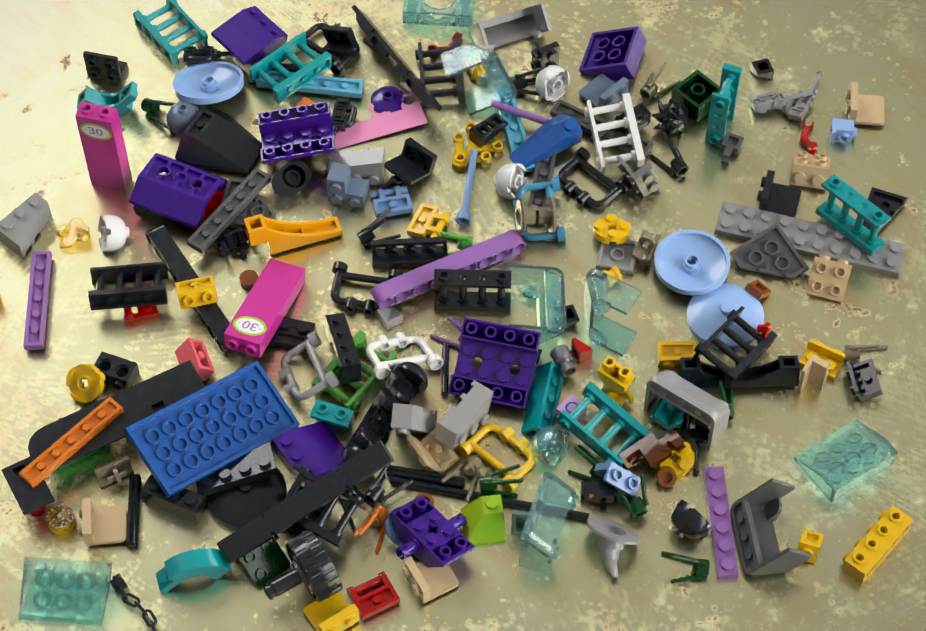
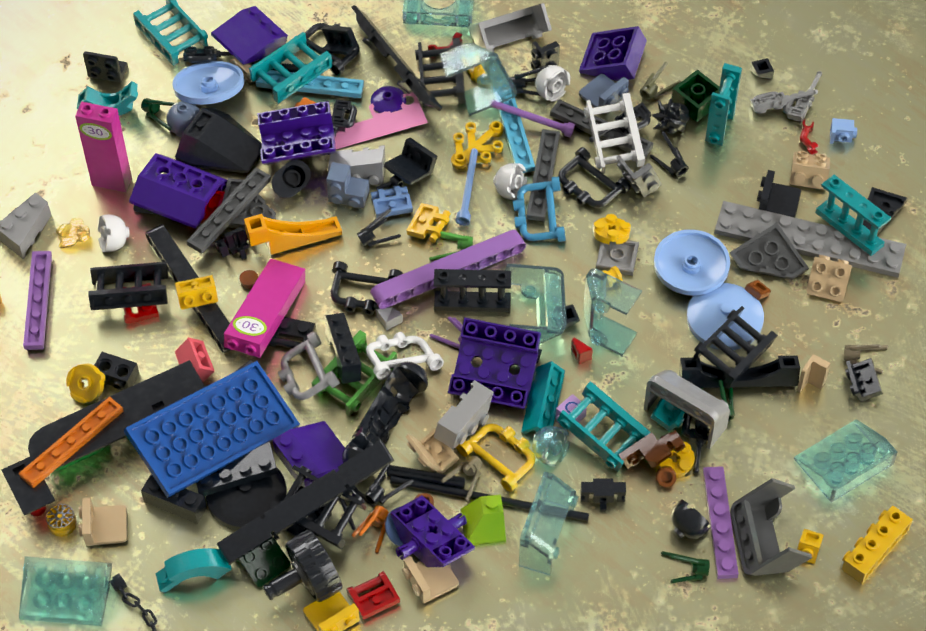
(113, 471): dark tan hips -> none
(133, 510): black axle -> none
(333, 414): teal bracket -> none
(408, 255): black fence -> none
(412, 419): light grey wedge -> none
(445, 370): black bar -> none
(480, 138): black slope -> none
(489, 483): dark green plant -> none
(518, 521): sand green slope -> none
(535, 215): dark tan hose -> none
(548, 140): blue wedge -> none
(565, 359): flat silver piece -> none
(585, 454): dark green plant -> none
(611, 539): light grey piece -> none
(616, 380): yellow hips -> none
(618, 477): medium blue bracket -> none
(637, 505): dark green plant -> none
(646, 247): dark tan hips -> none
(671, 351): yellow bracket -> none
(730, 144): dark grey plate -> none
(764, 329): red arm -> none
(833, 356): yellow bracket -> none
(864, 108): tan bracket -> none

